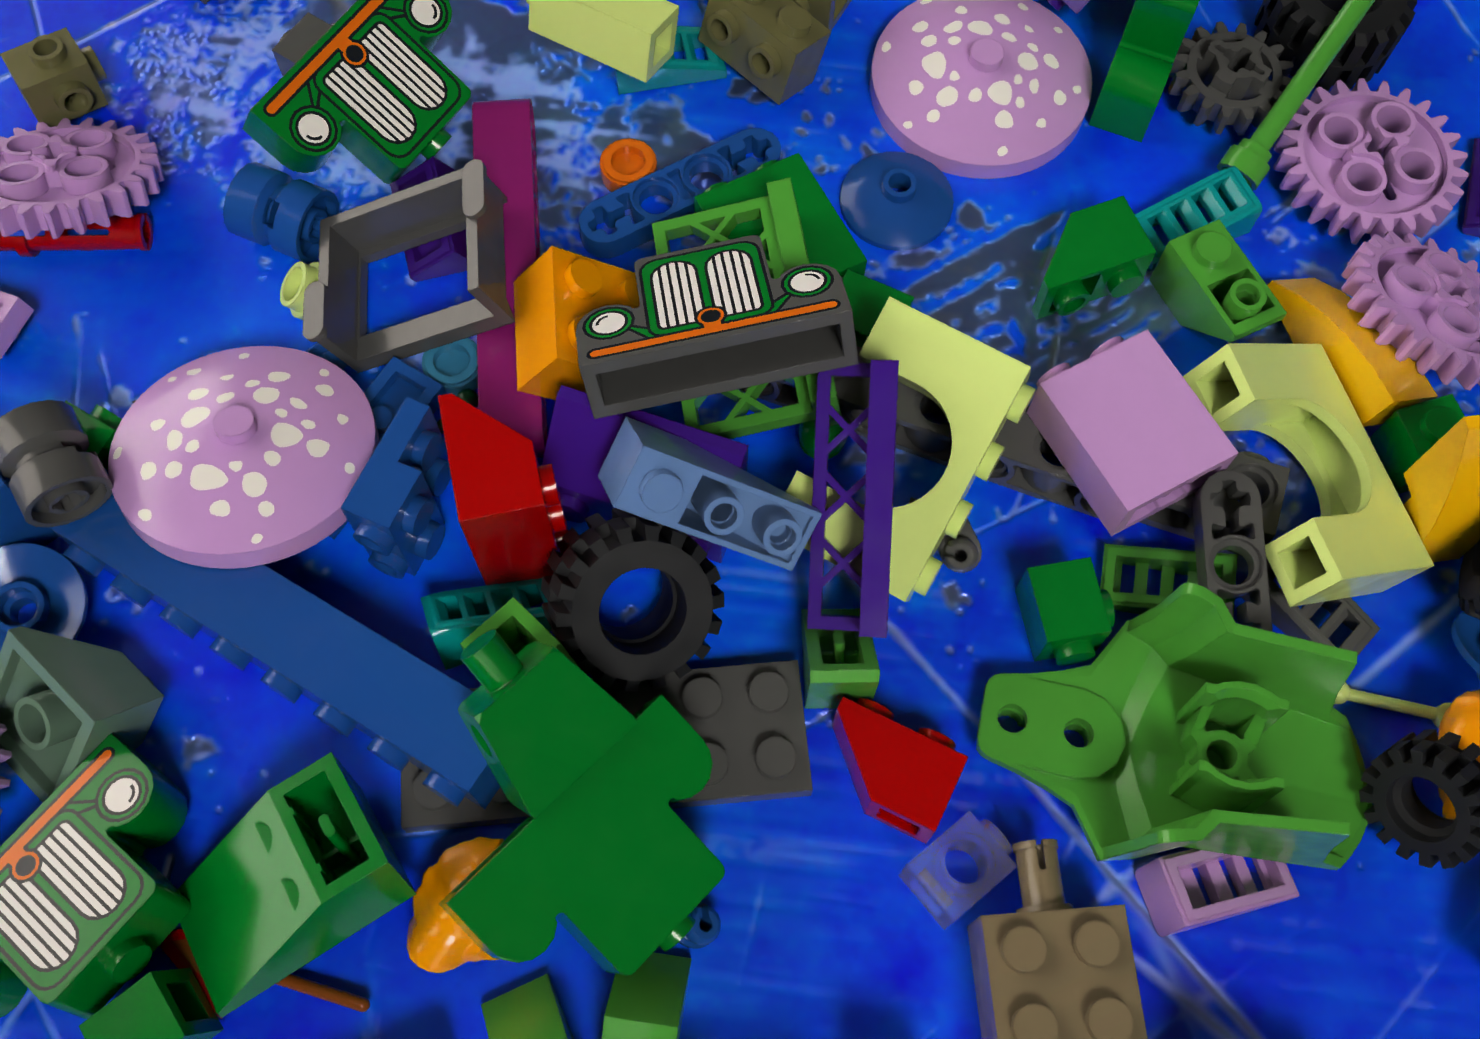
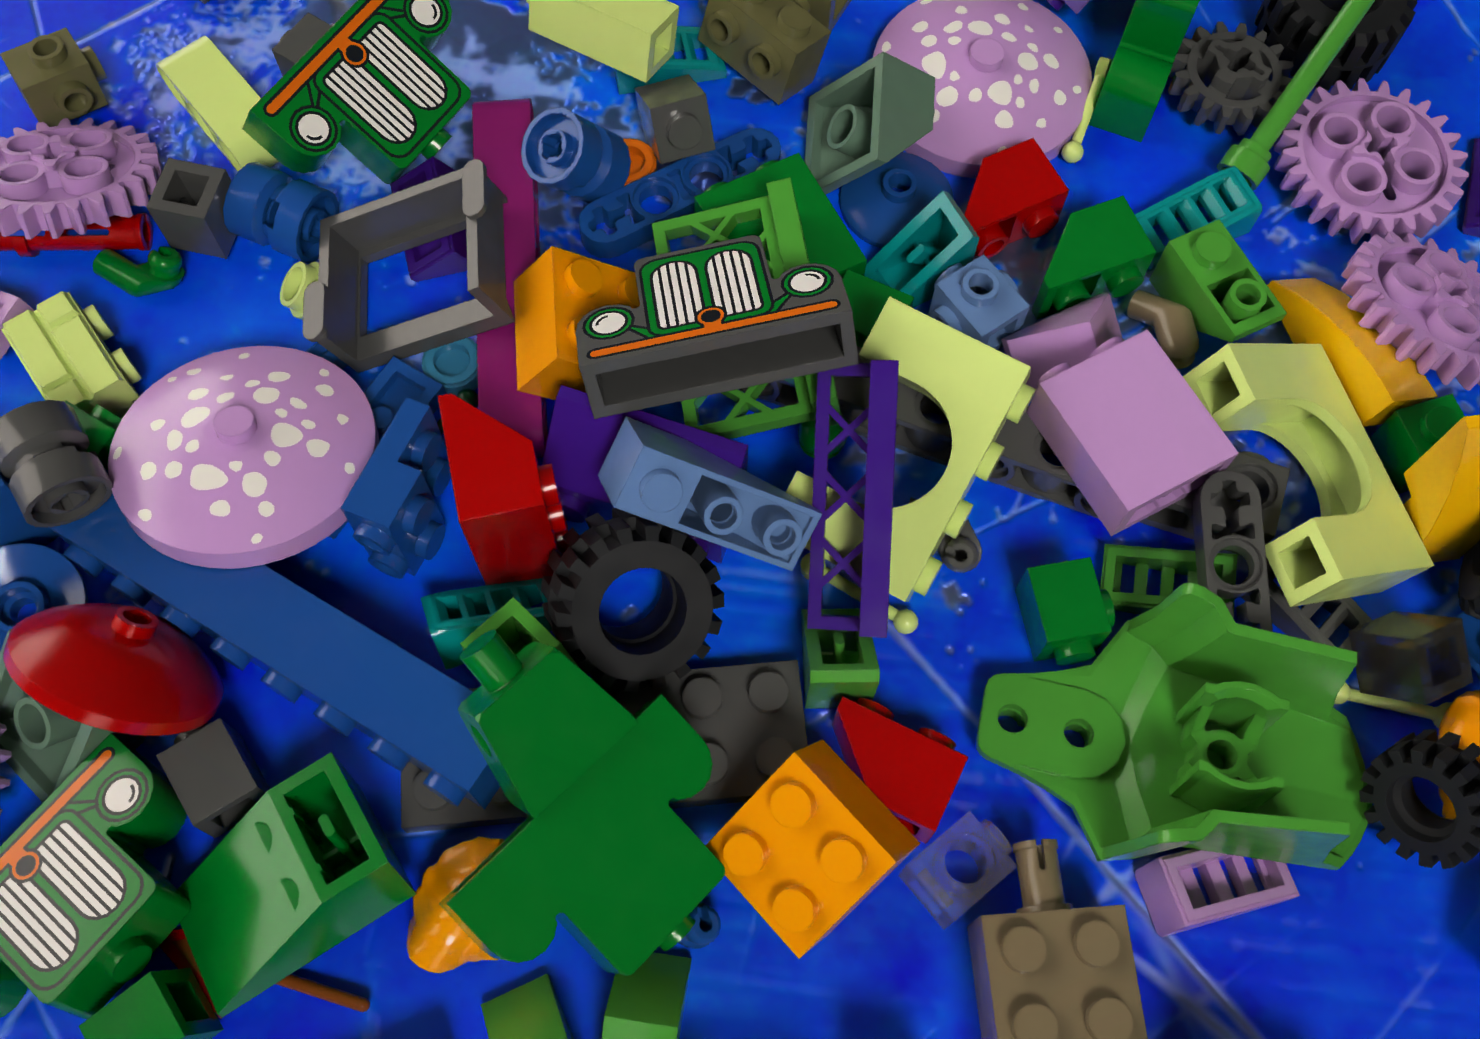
(68, 355): none -> yellowish green brick
(114, 669): none -> red dish
(159, 274): none -> green arm
(190, 207): none -> dark grey brick
(213, 776): none -> dark grey brick
(215, 99): none -> yellowish green beam
(574, 155): none -> blue wheel
(675, 118): none -> dark grey brick
(810, 846): none -> light orange brick
(867, 119): none -> sand green slope
(904, 620): none -> yellowish green hinge
(925, 249): none -> teal slope
(979, 302): none -> medium blue brick
(1014, 197): none -> red slope
(1064, 336): none -> lavender slope
(1073, 150): none -> yellowish green hinge
(1172, 325): none -> dark tan arm
(1411, 656): none -> clear smoke brick

